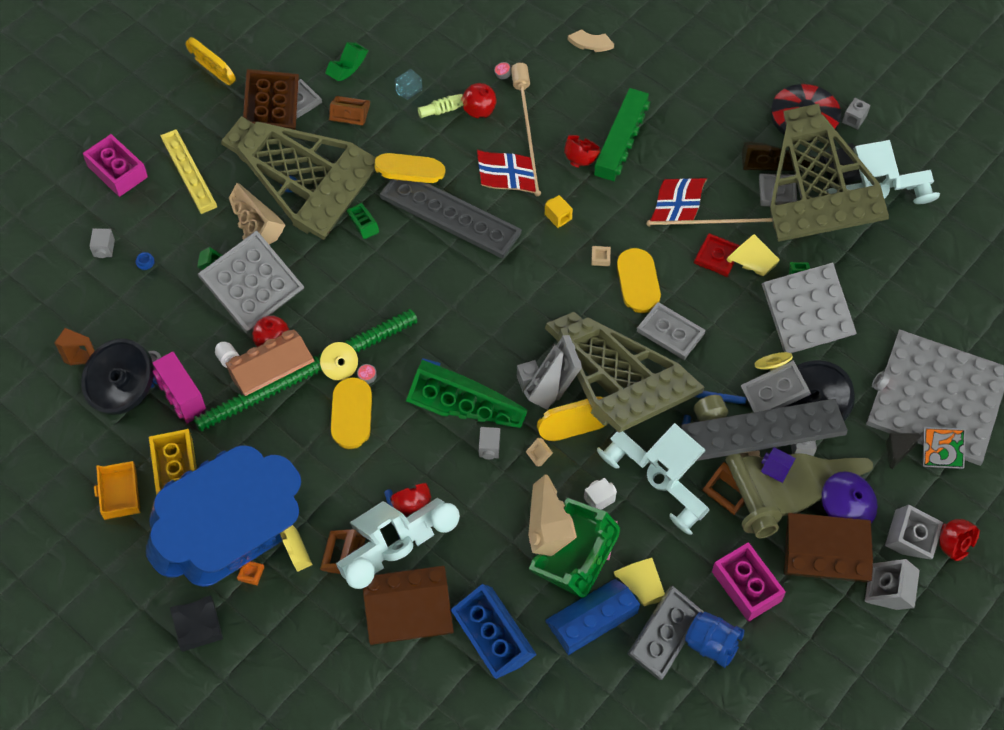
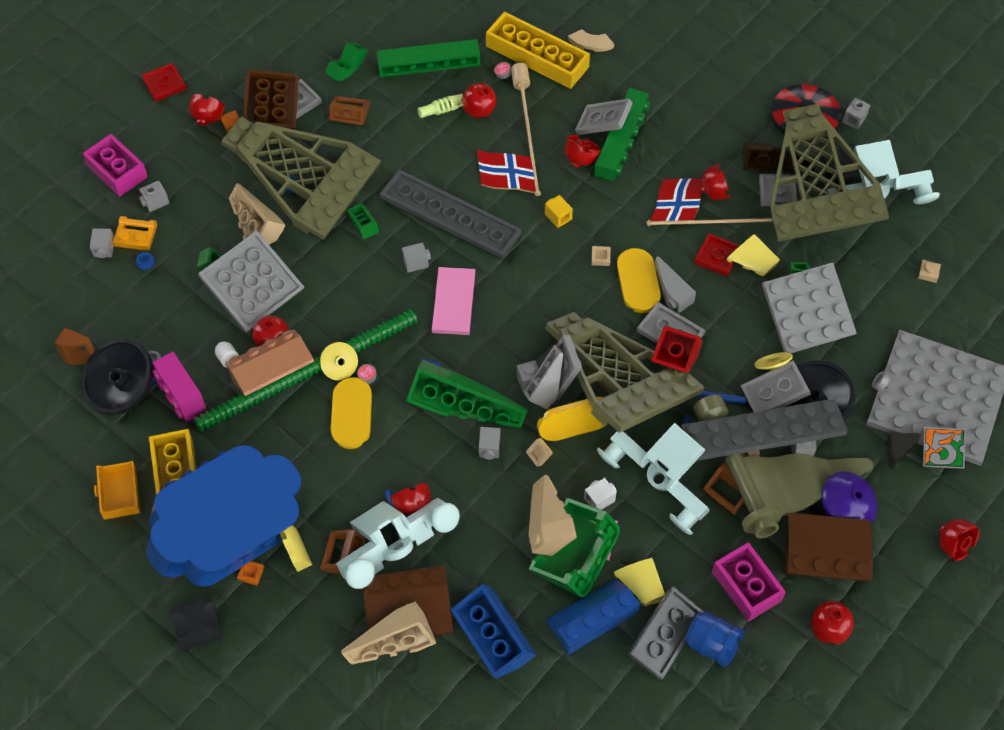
(134, 238): none -> light orange plate
(153, 196): none -> light grey brick
(163, 82): none -> red tile
(188, 171): light yellow tile -> none
(205, 110): none -> red cylinder
(210, 61): yellow tile -> none
(229, 120): none -> orange tile
(399, 631): none -> tan wedge
(408, 84): clear light blue brick -> none
(409, 168): yellow tile -> none
(415, 257): none -> light grey brick
(428, 58): none -> green brick
(453, 301): none -> bright pink tile
(537, 50): none -> yellow brick
(603, 116): none -> light grey plate
(675, 290): none -> light grey slope
(677, 349): none -> red slope
(714, 183): none -> red cylinder
(777, 464): dark purple brick -> none
(832, 622): none -> red cylinder
(893, 585): light grey slope -> none
(914, 533): light grey slope -> none
(929, 271): none -> tan plate

